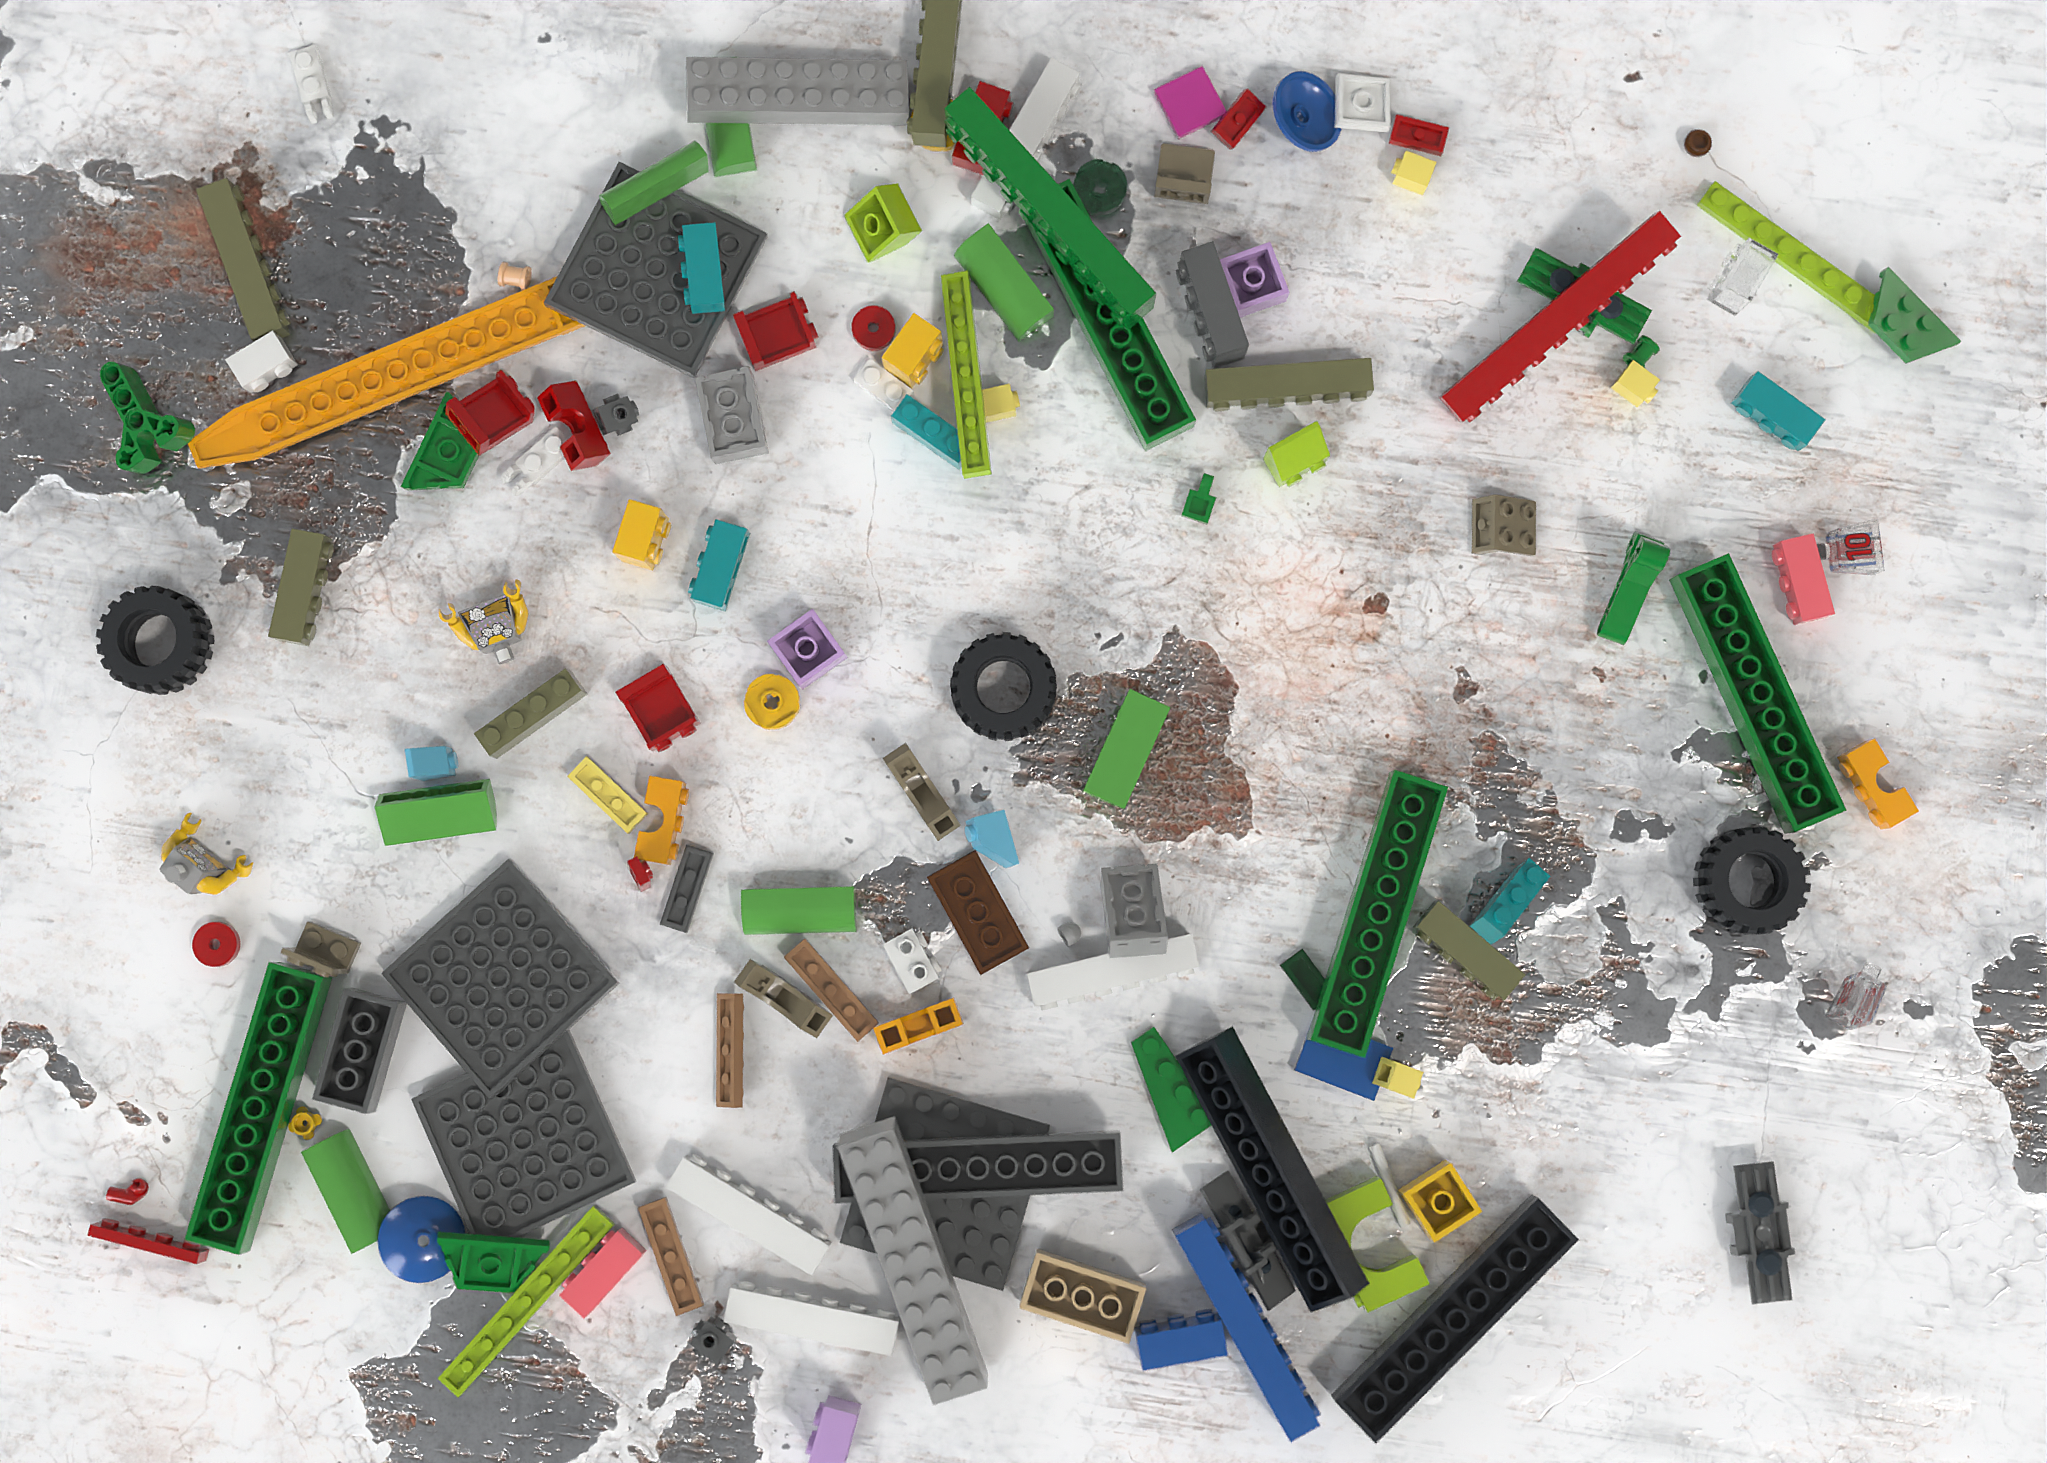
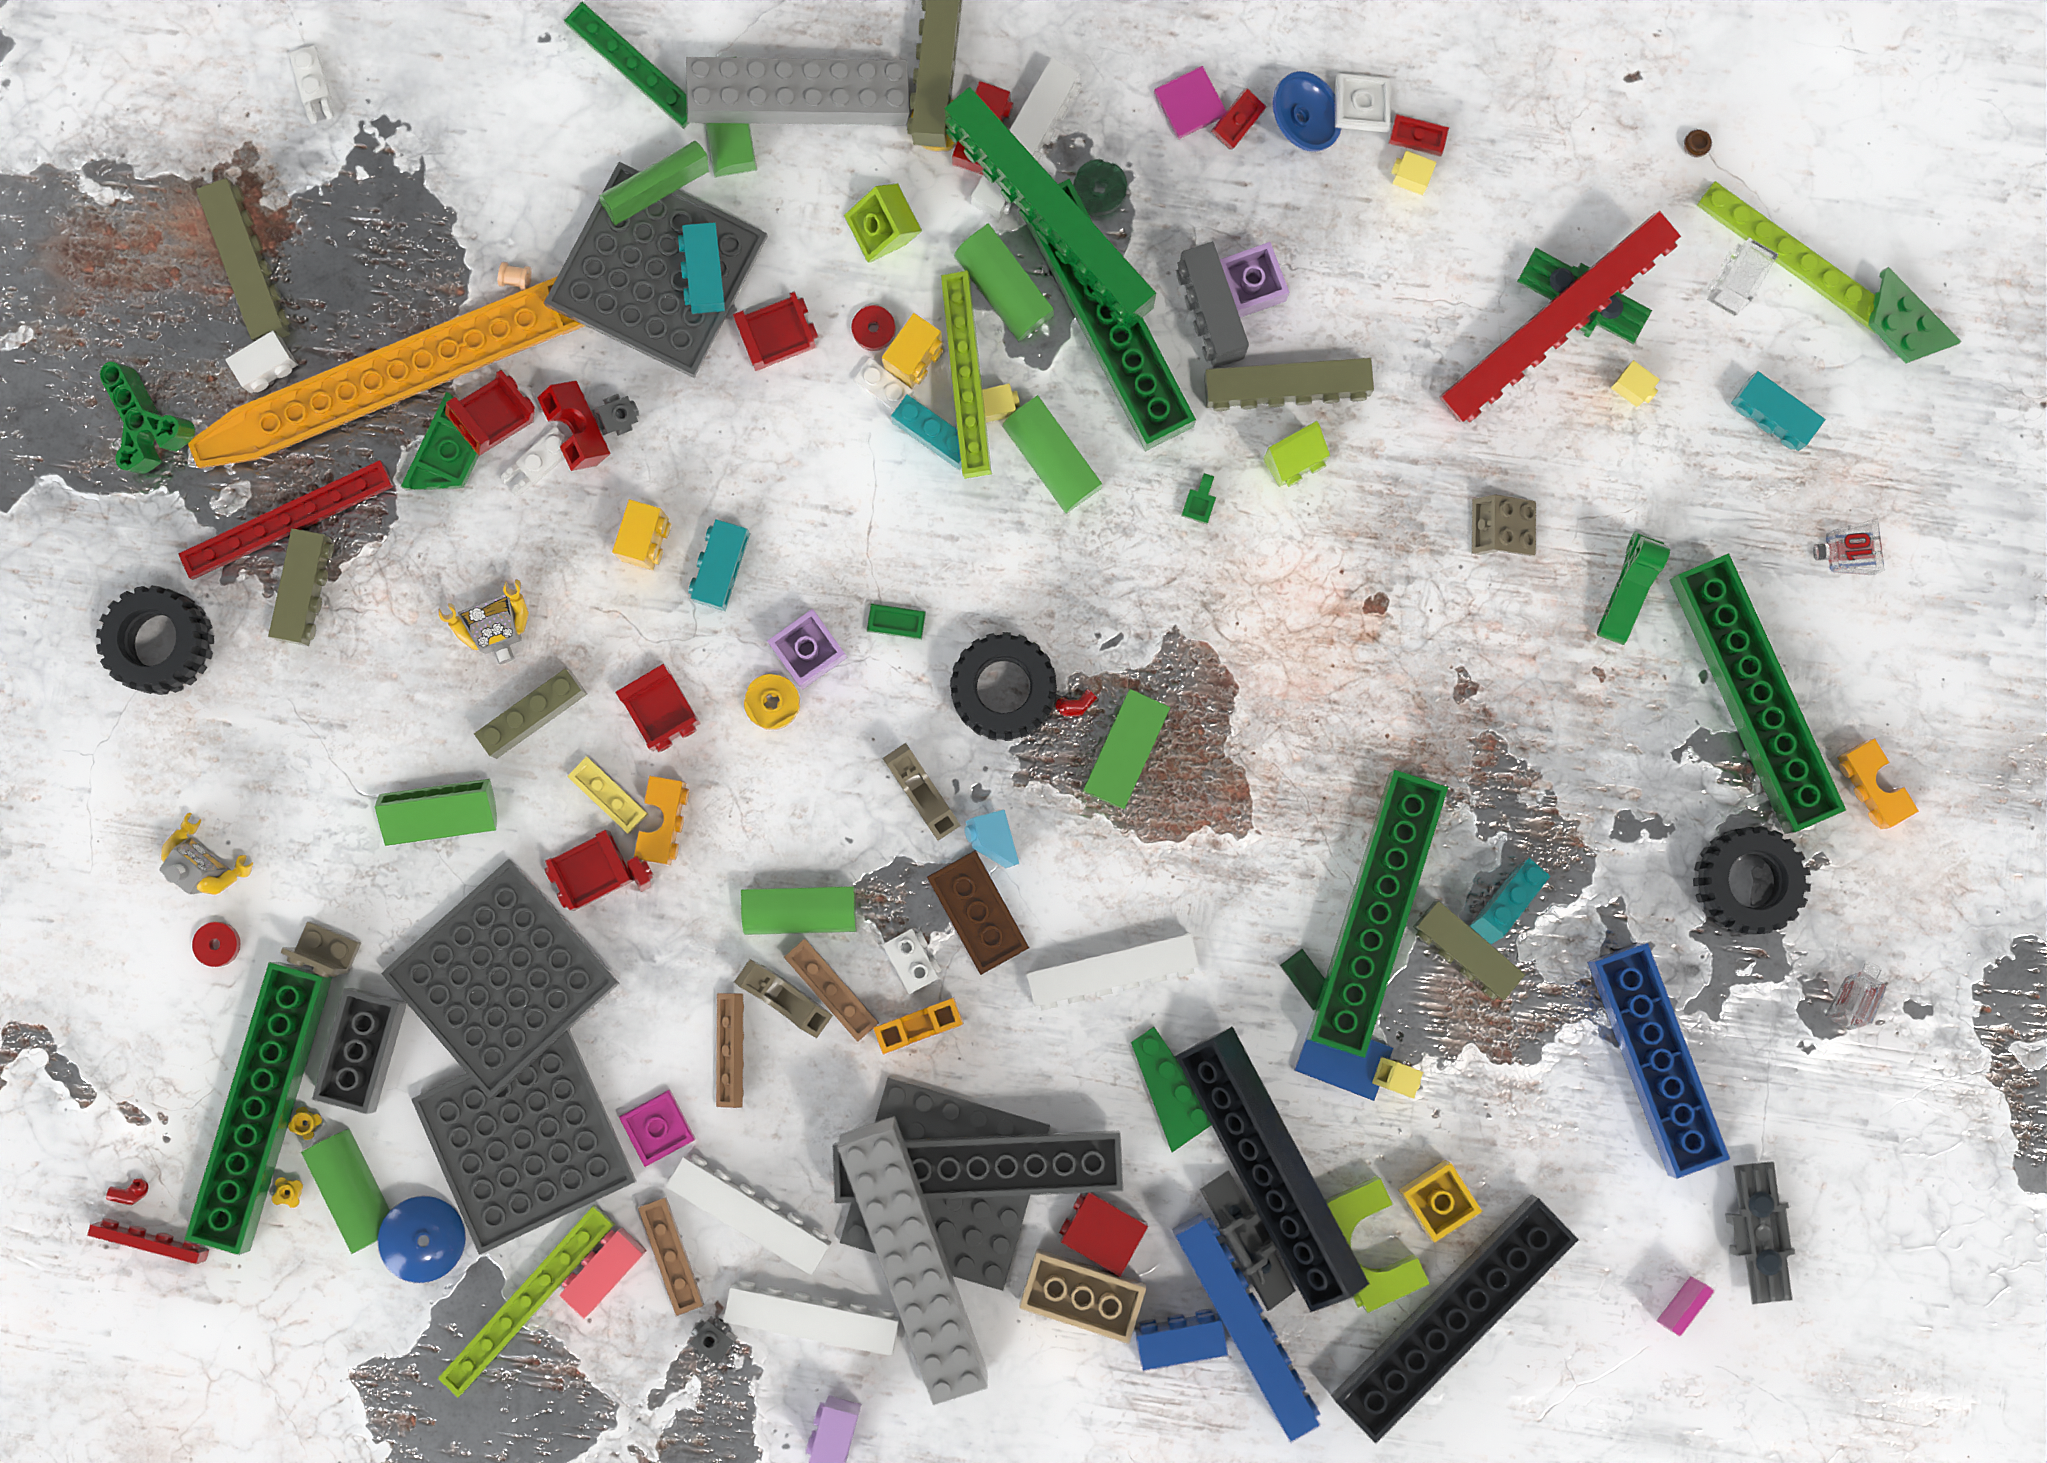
(279, 521): none -> red plate
(295, 1188): none -> yellow plate
(431, 762): medium azure slope -> none
(490, 1261): green wing -> none
(588, 871): none -> red panel
(629, 62): none -> green tile
(657, 1128): none -> dark pink tile
(686, 888): dark grey tile -> none
(731, 415): light grey piece -> none
(896, 621): none -> green tile
(1052, 454): none -> bright green brick
(1069, 933): light grey hinge -> none
(1074, 707): none -> red arm
(1102, 1232): none -> red panel
(1133, 911): light grey piece -> none
(1184, 173): dark tan bracket -> none
(1389, 1184): white bar -> none
(1642, 351): green bush -> none
(1658, 1060): none -> blue brick
(1685, 1306): none -> dark pink tile
(1802, 579): coral brick -> none

